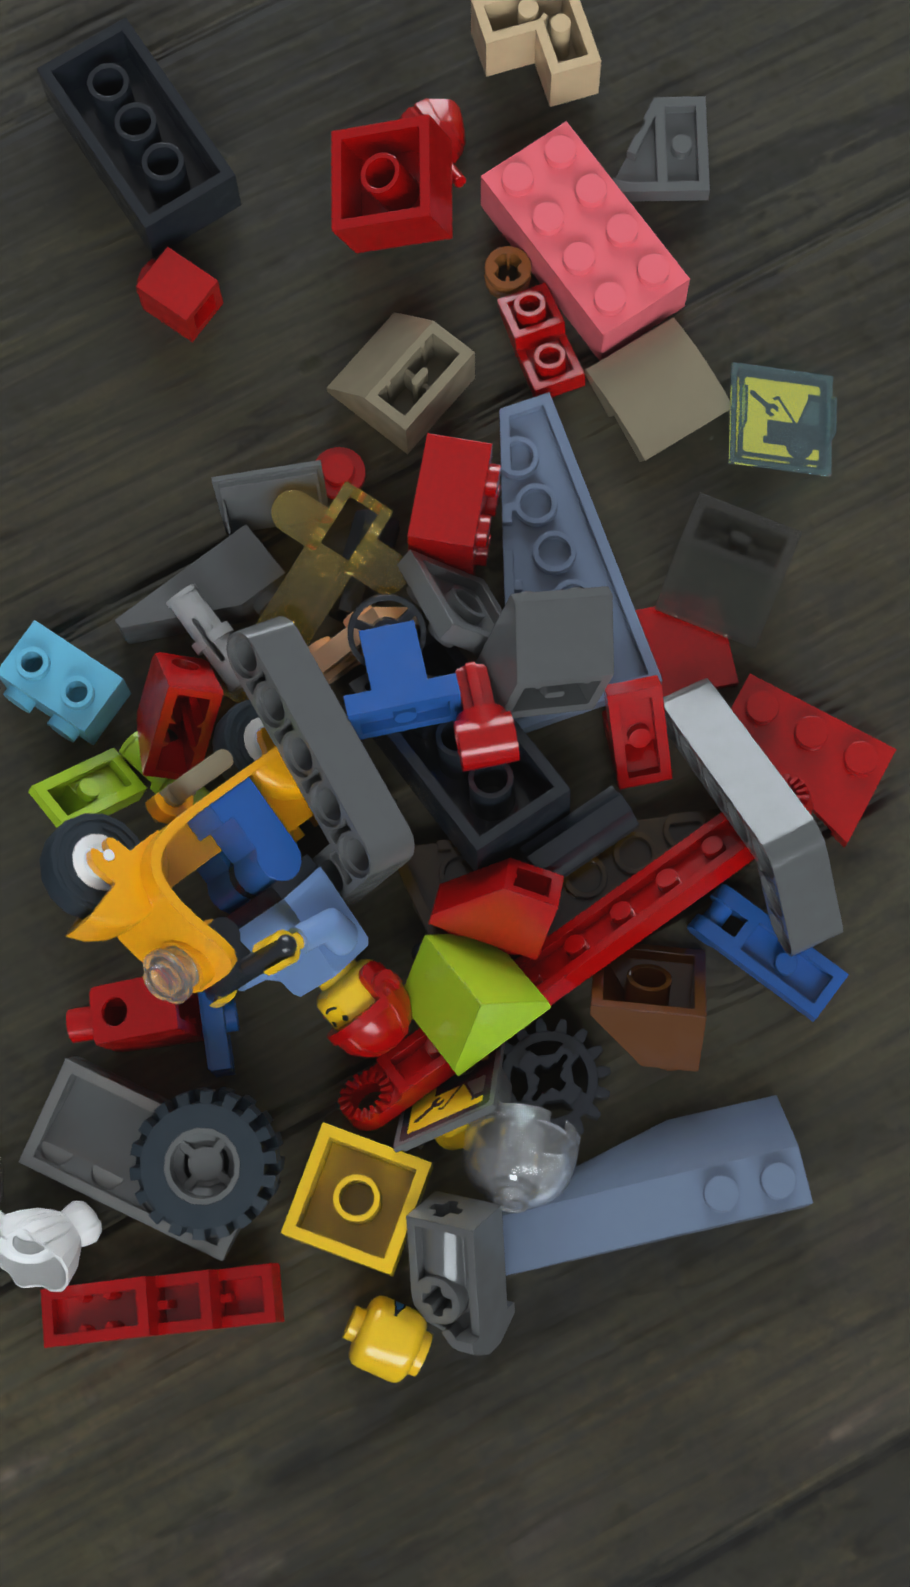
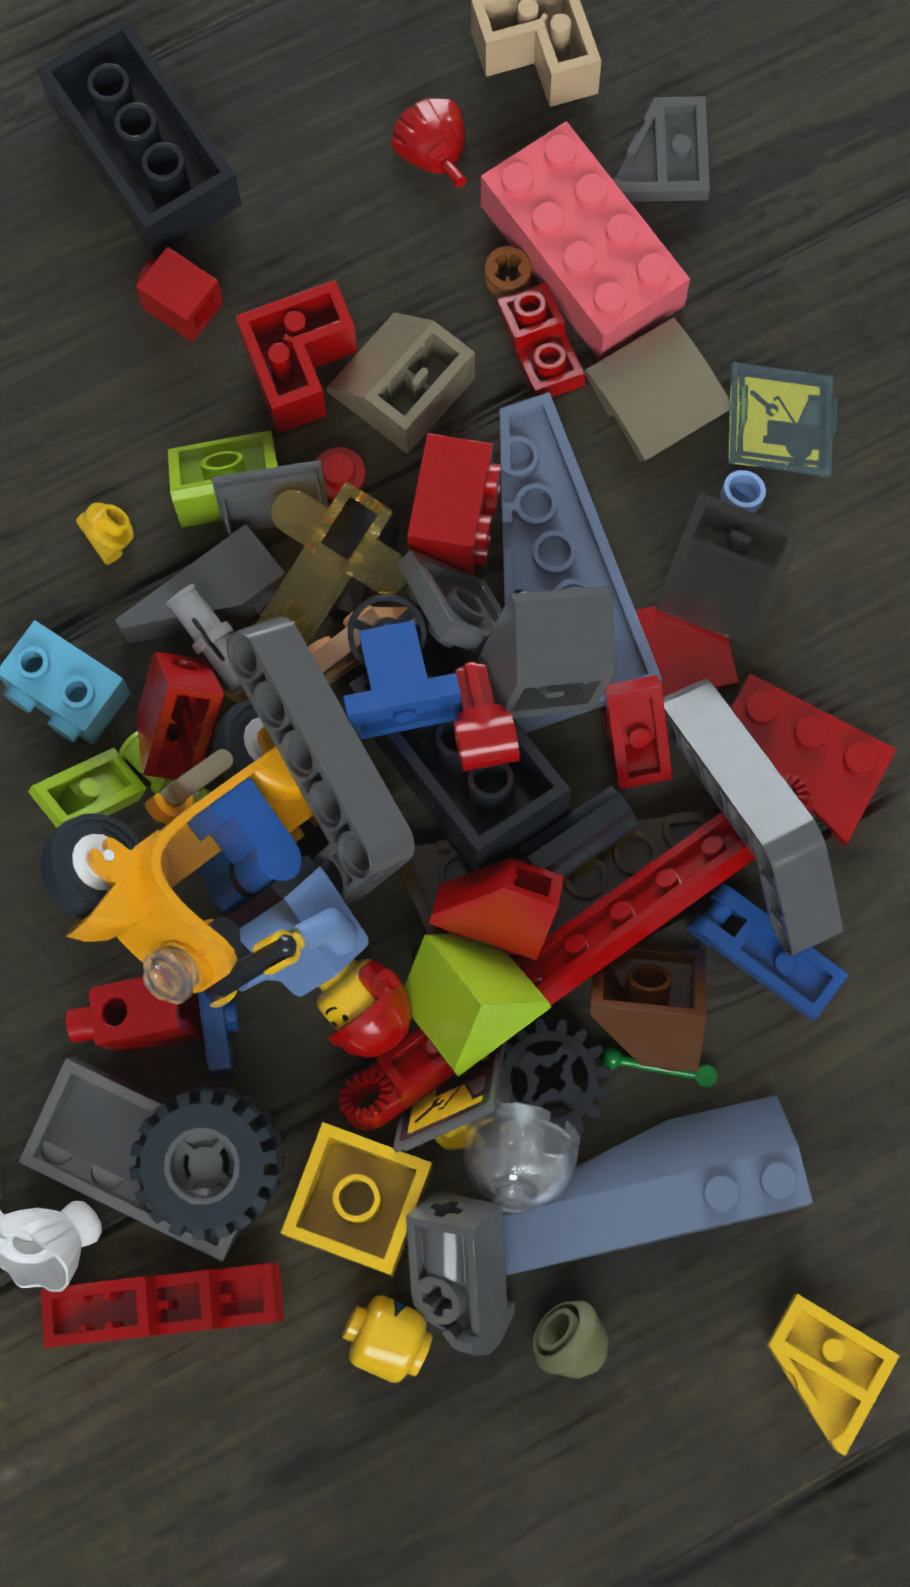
(106, 529): none -> yellow plate
(195, 465): none -> lime slope
(291, 340): none -> red brick
(391, 184): red brick -> none
(570, 1340): none -> olive cone
(704, 1078): none -> green hinge
(743, 490): none -> light blue hinge
(830, 1368): none -> yellow wing

